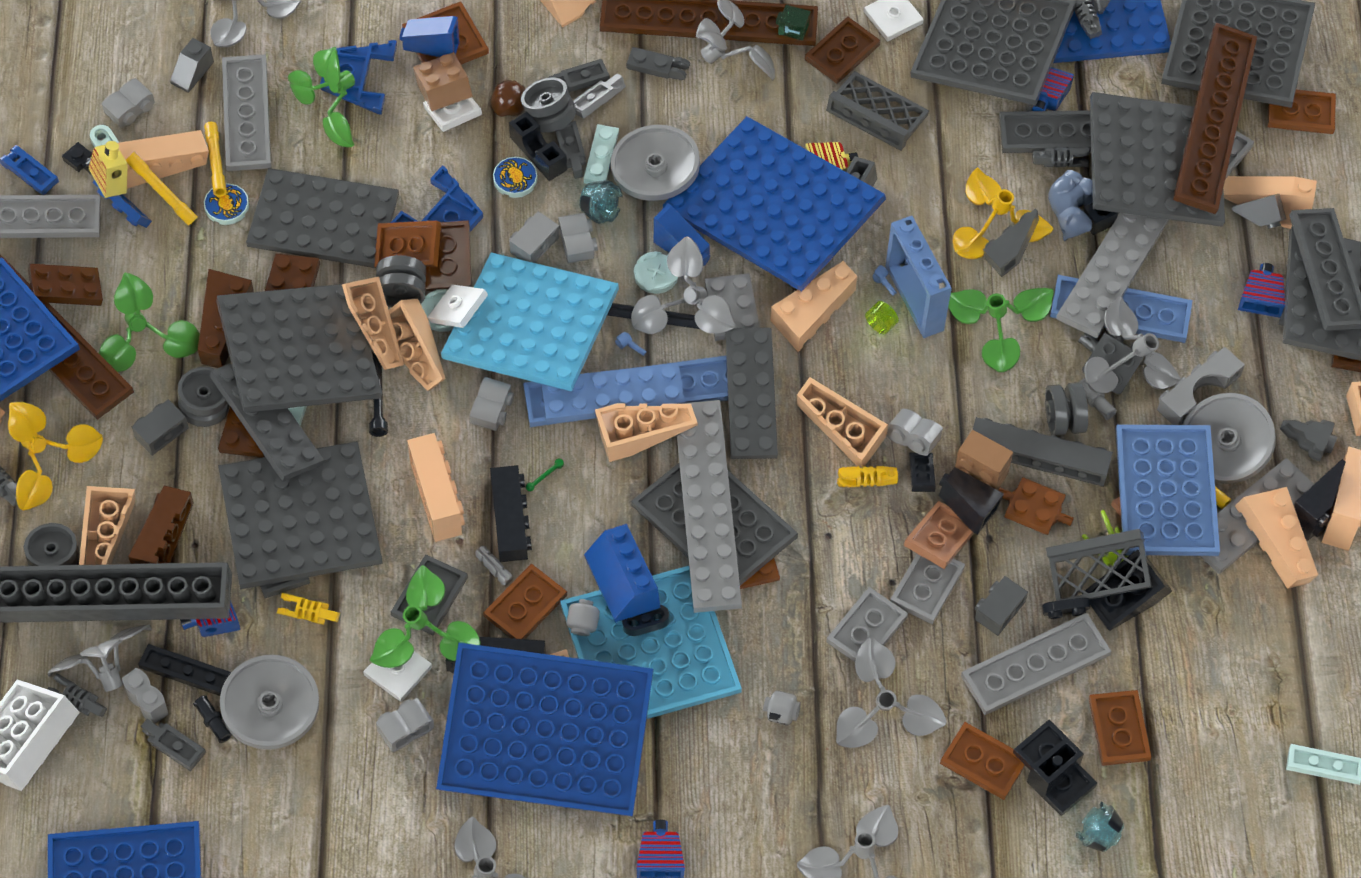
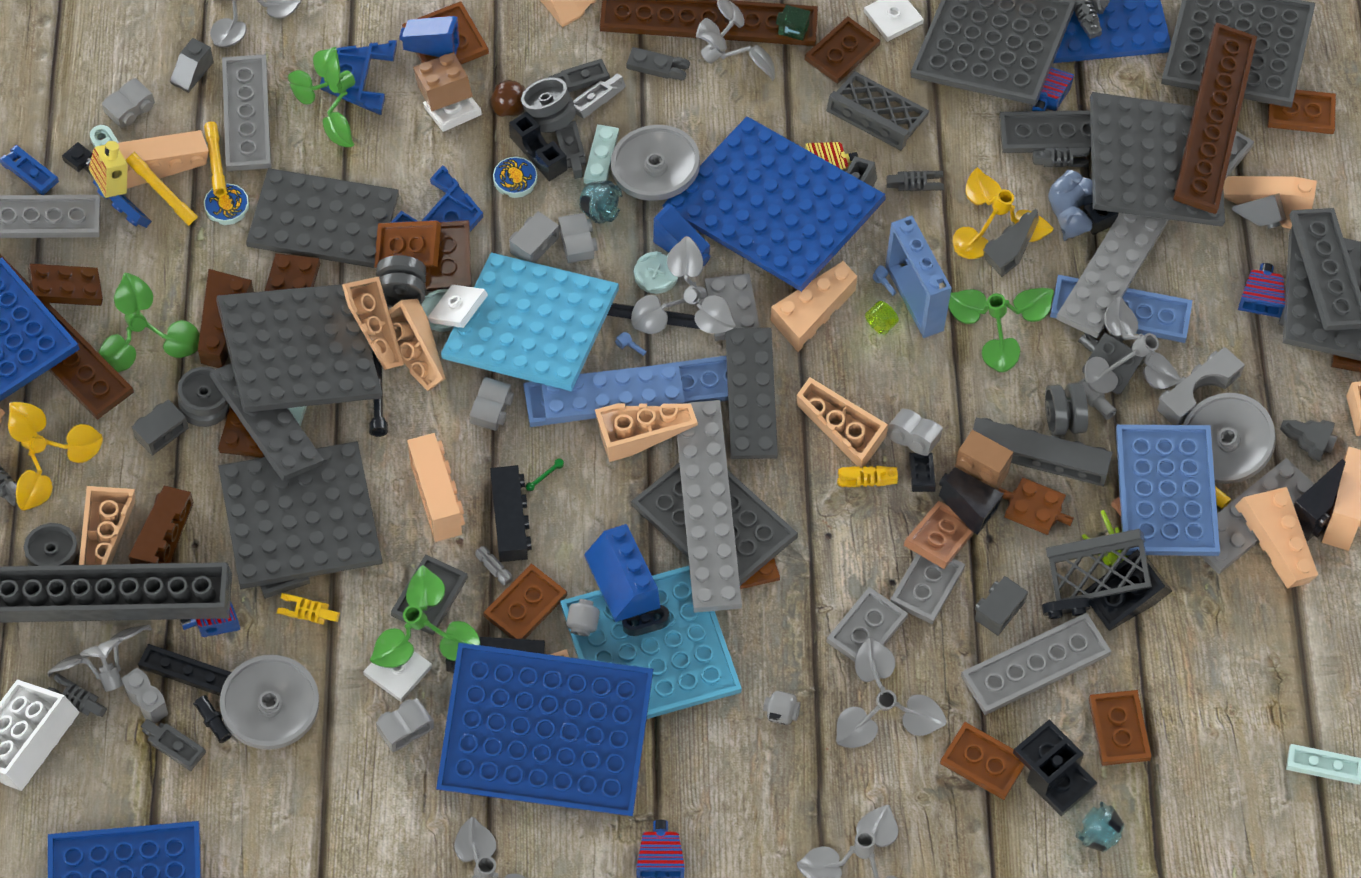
(915, 181): none -> dark grey hinge

